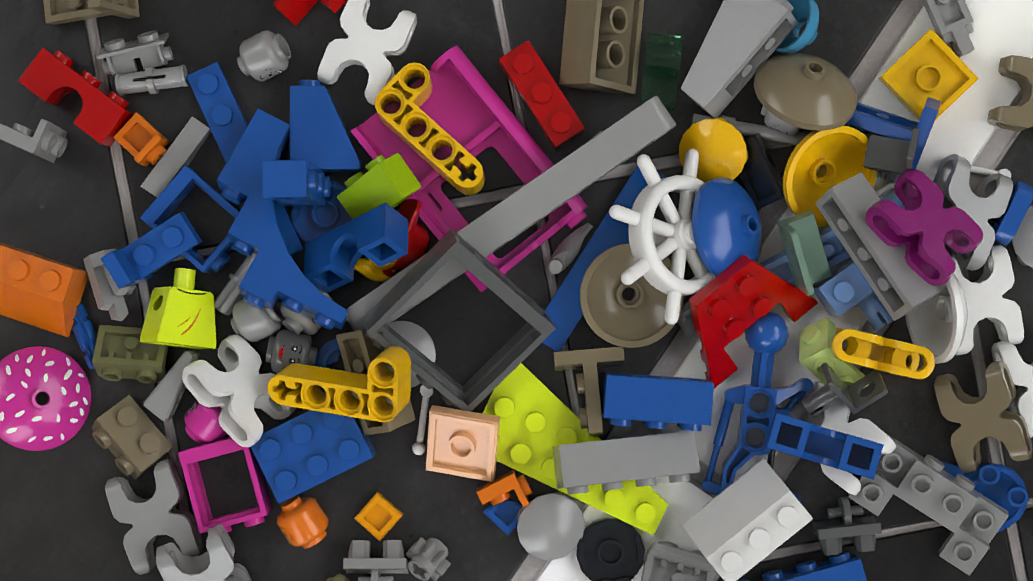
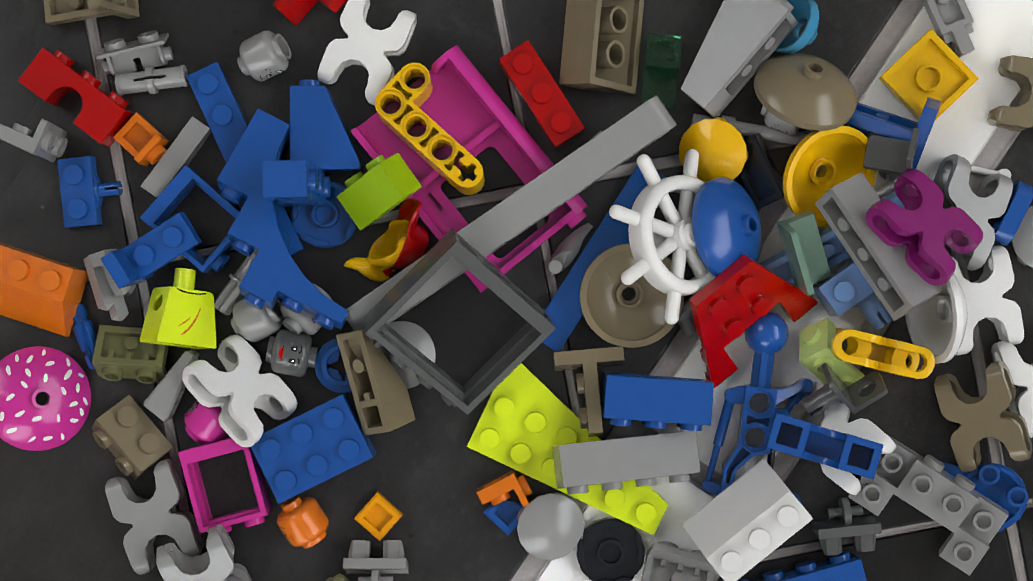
(83, 191): none -> blue plate
(299, 387): yellow beam -> none
(376, 234): blue arch -> none
(419, 448): white hinge -> none
(428, 559): light grey gear -> none
(462, 443): light nougat tile -> none

